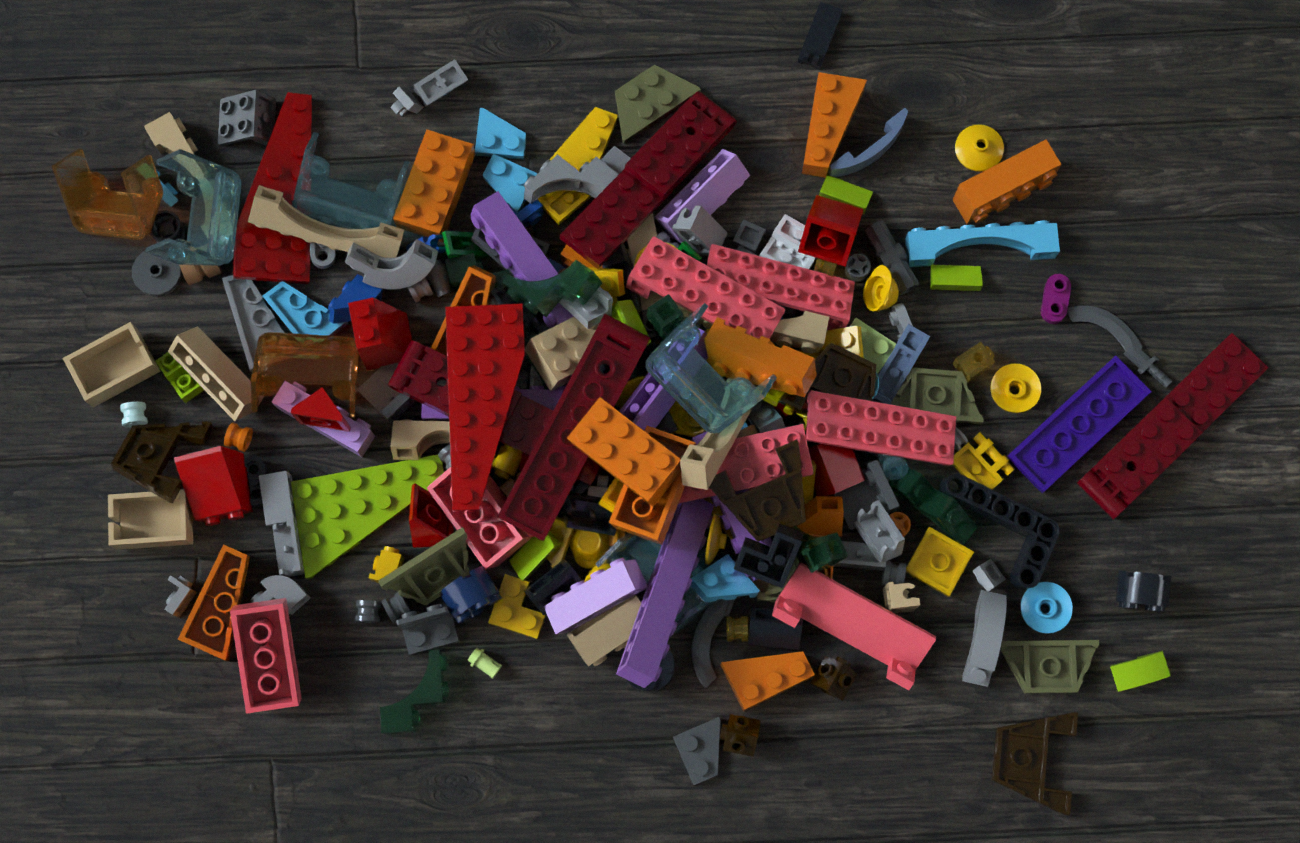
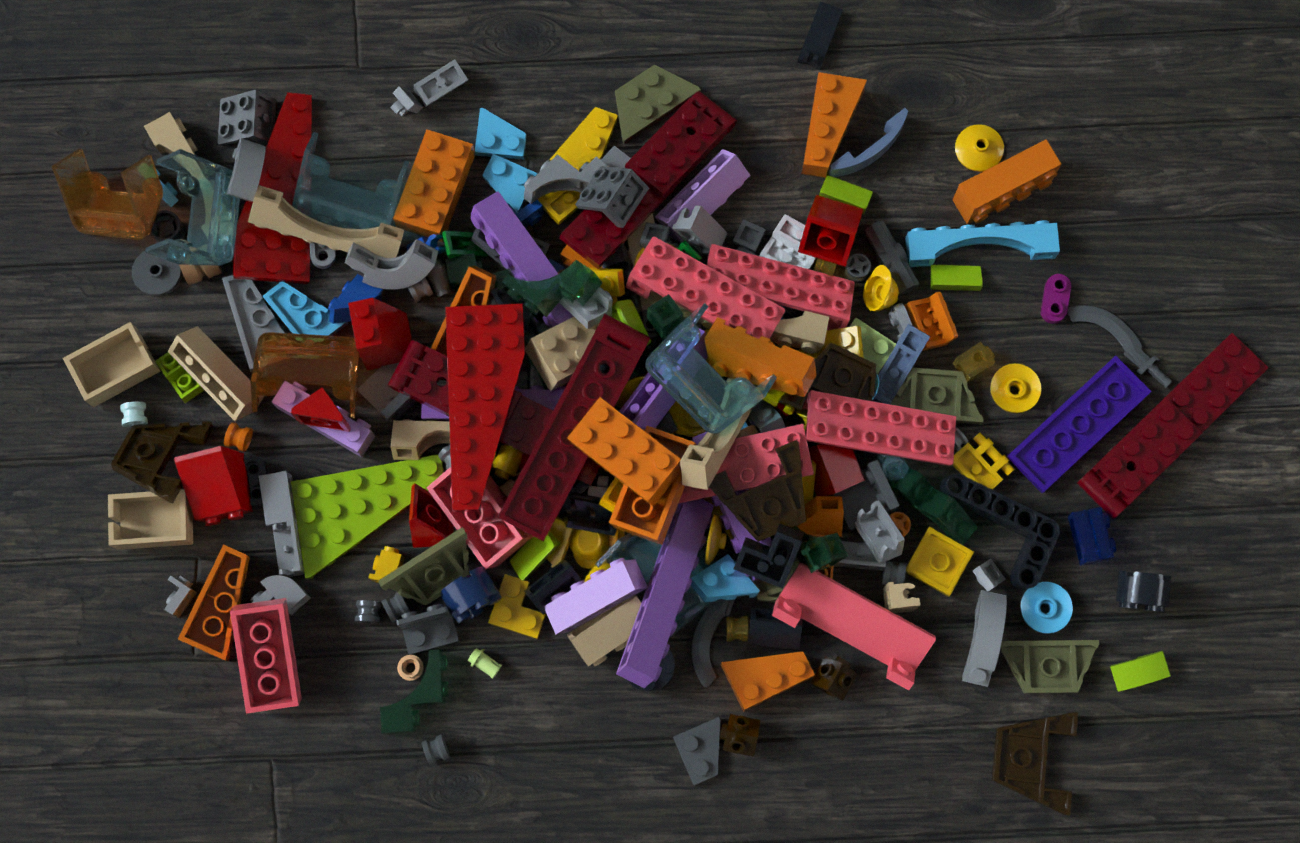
(247, 170): none -> light grey arch
(419, 667): none -> light nougat plate
(435, 750): none -> dark grey wheel
(614, 193): none -> dark grey bracket
(654, 230): none -> dark grey tile
(934, 319): none -> orange bracket
(1092, 536): none -> clear blue brick

